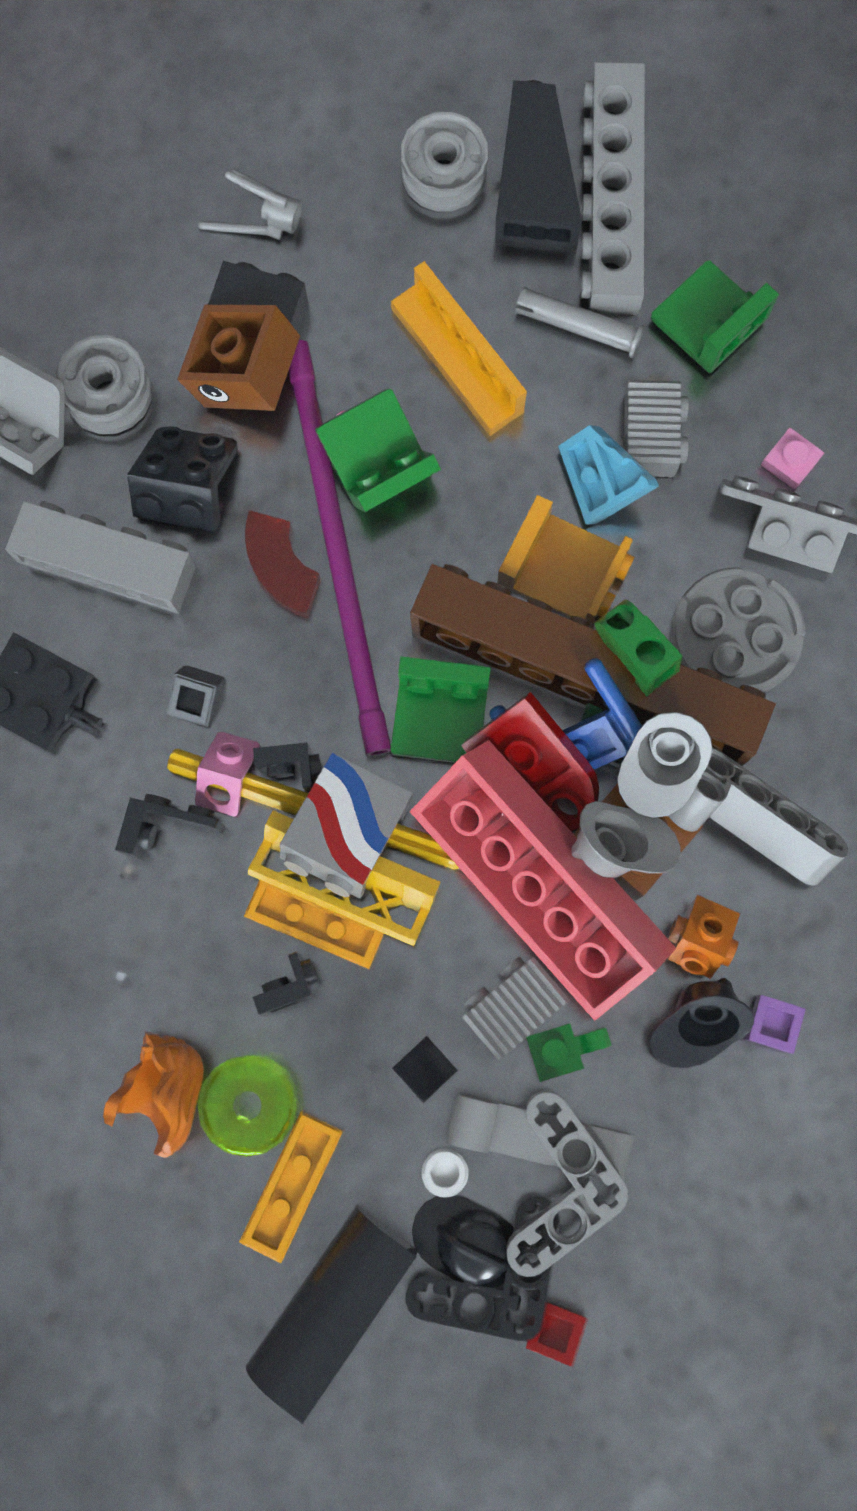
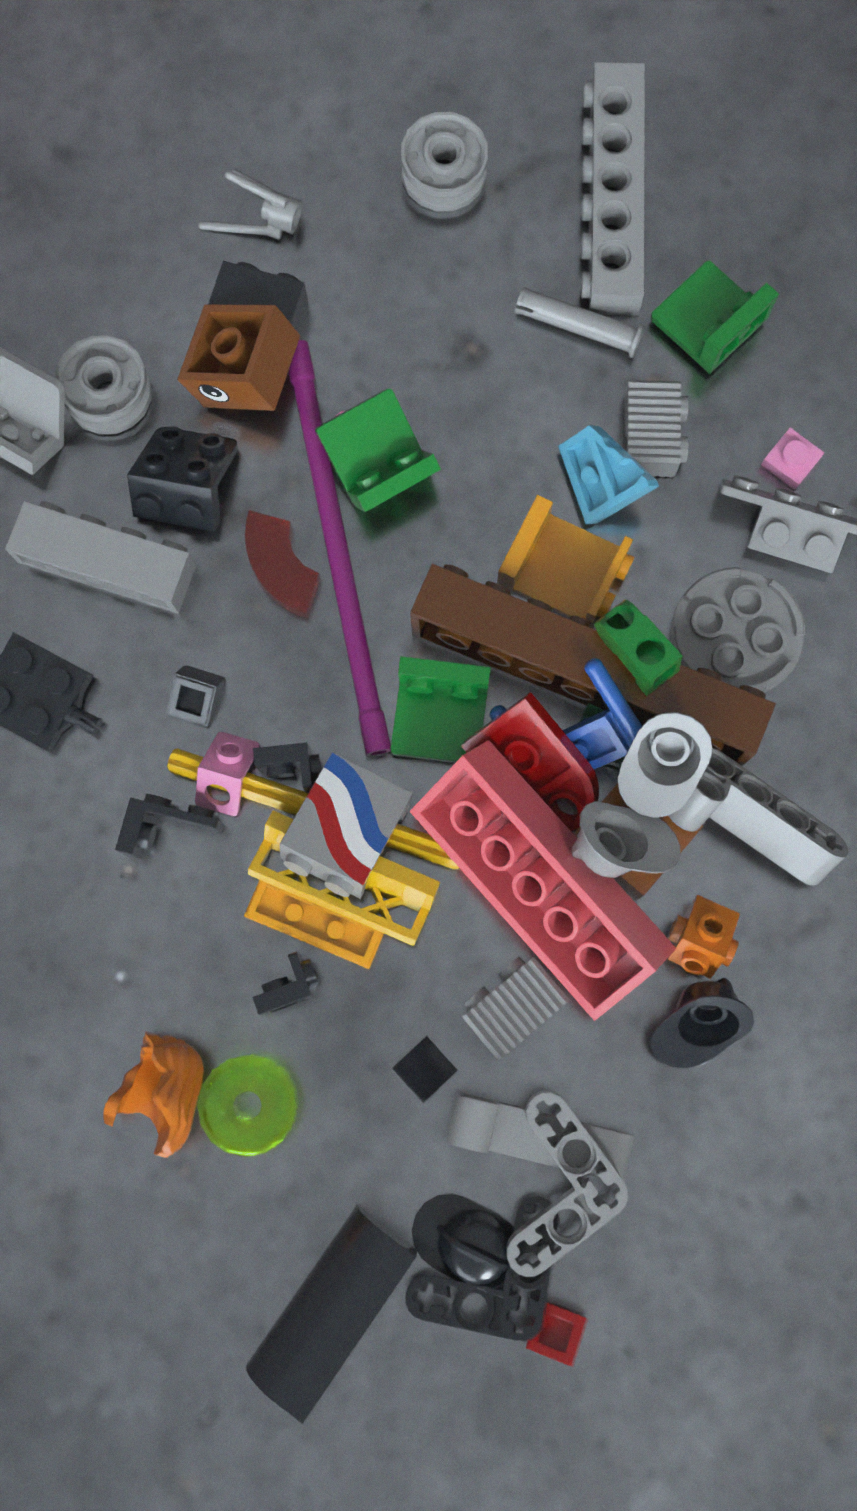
(291, 1186): light orange tile -> none
(444, 1172): white tile -> none
(460, 351): light orange fence -> none
(537, 178): black slope -> none
(559, 1051): green plate -> none
(776, 1024): medium lavender plate -> none

